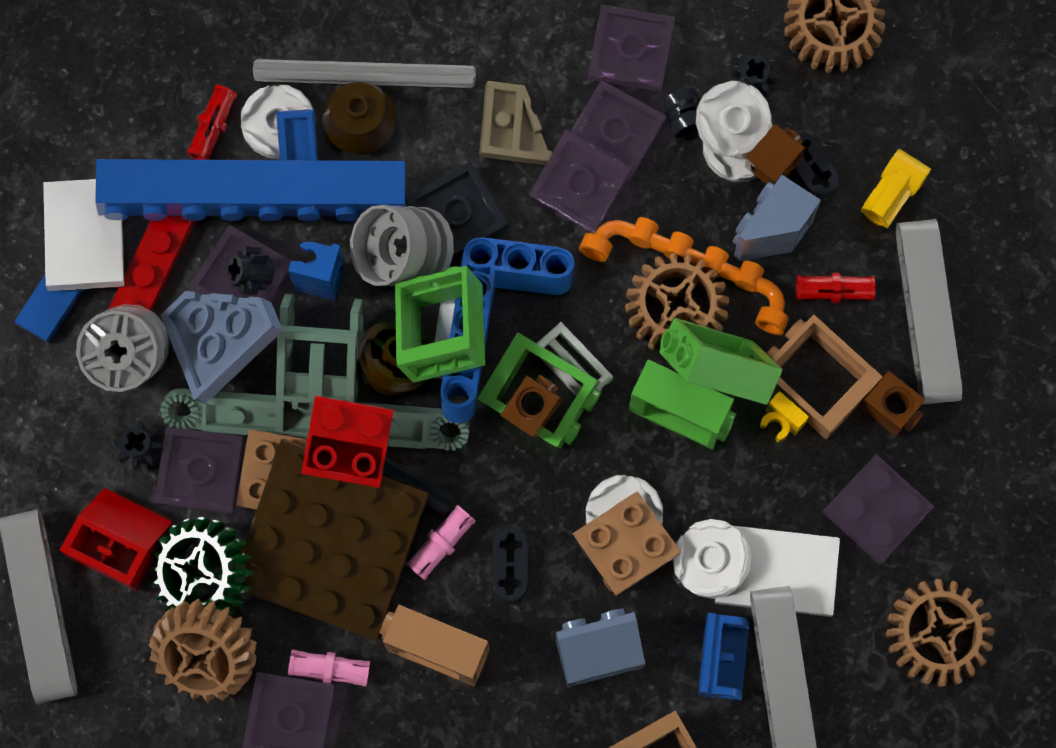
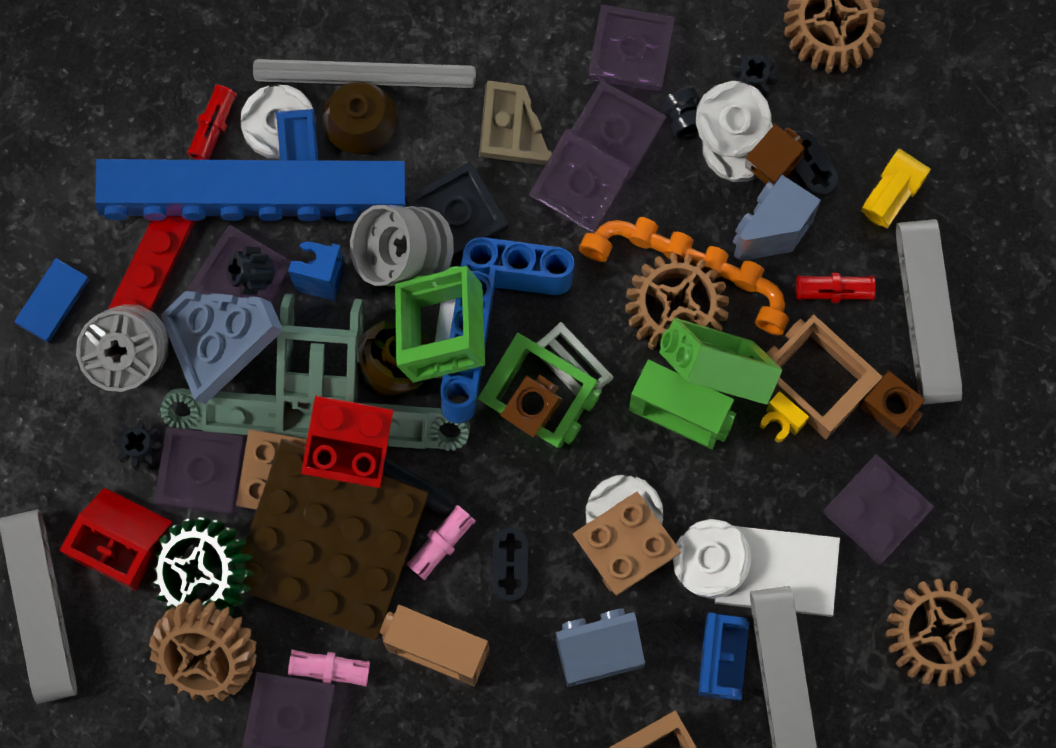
(79, 244): white tile -> none

